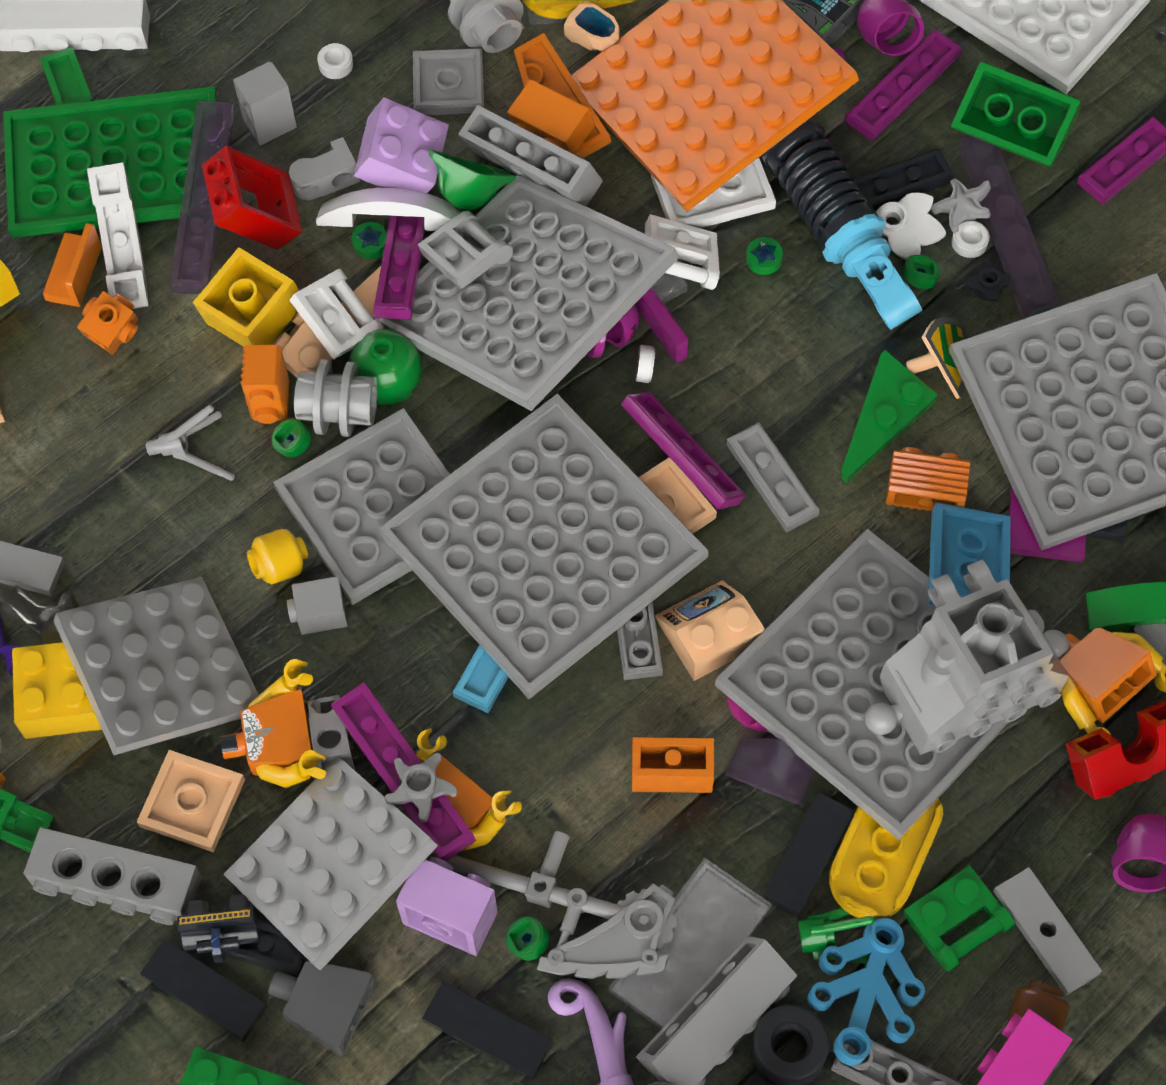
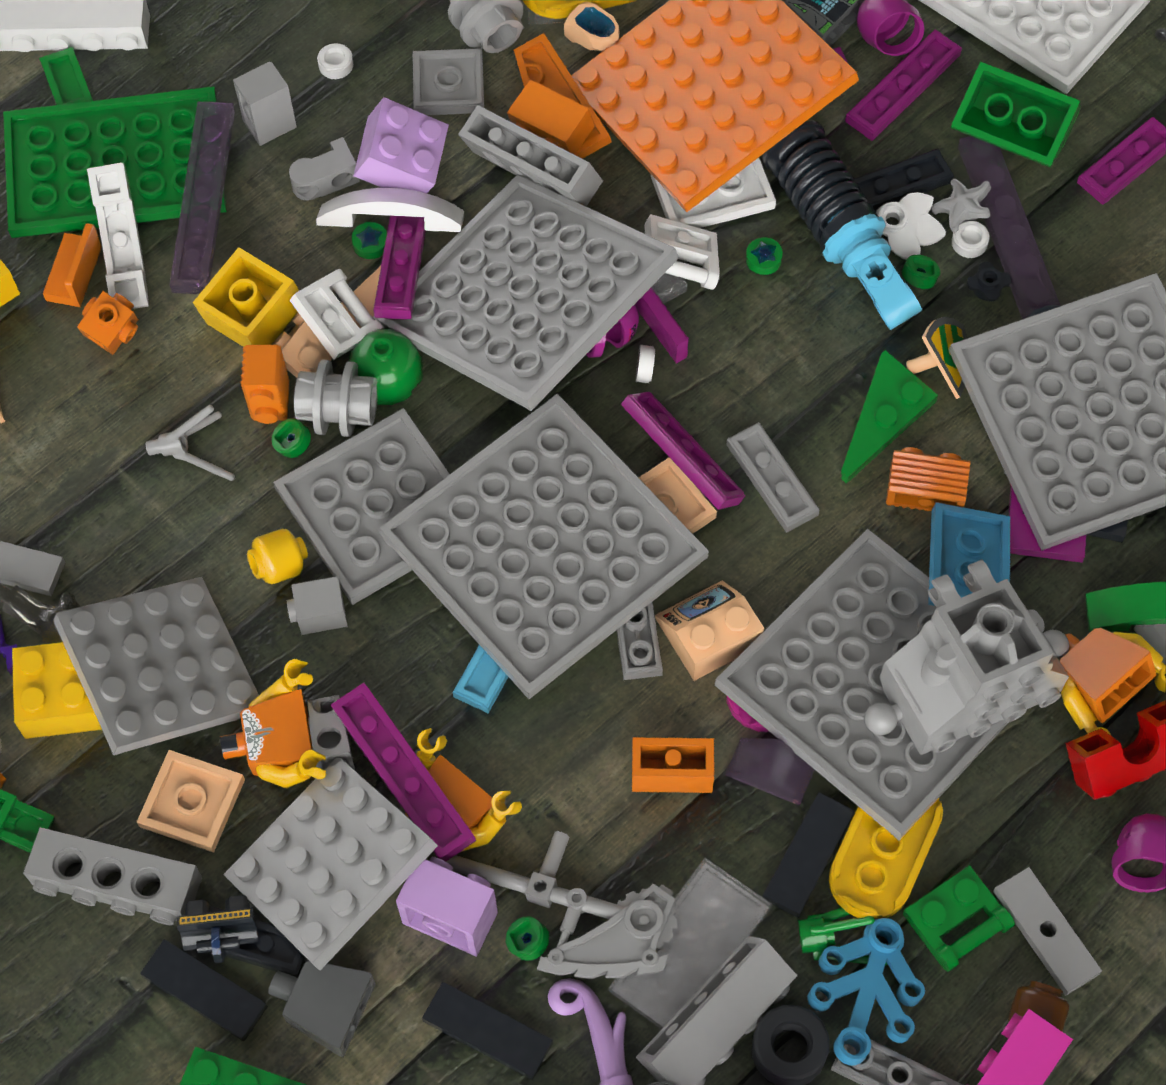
(270, 223): red window -> none
(420, 785): light grey animal -> none
(457, 257): light grey plate -> none
(466, 182): green hat -> none

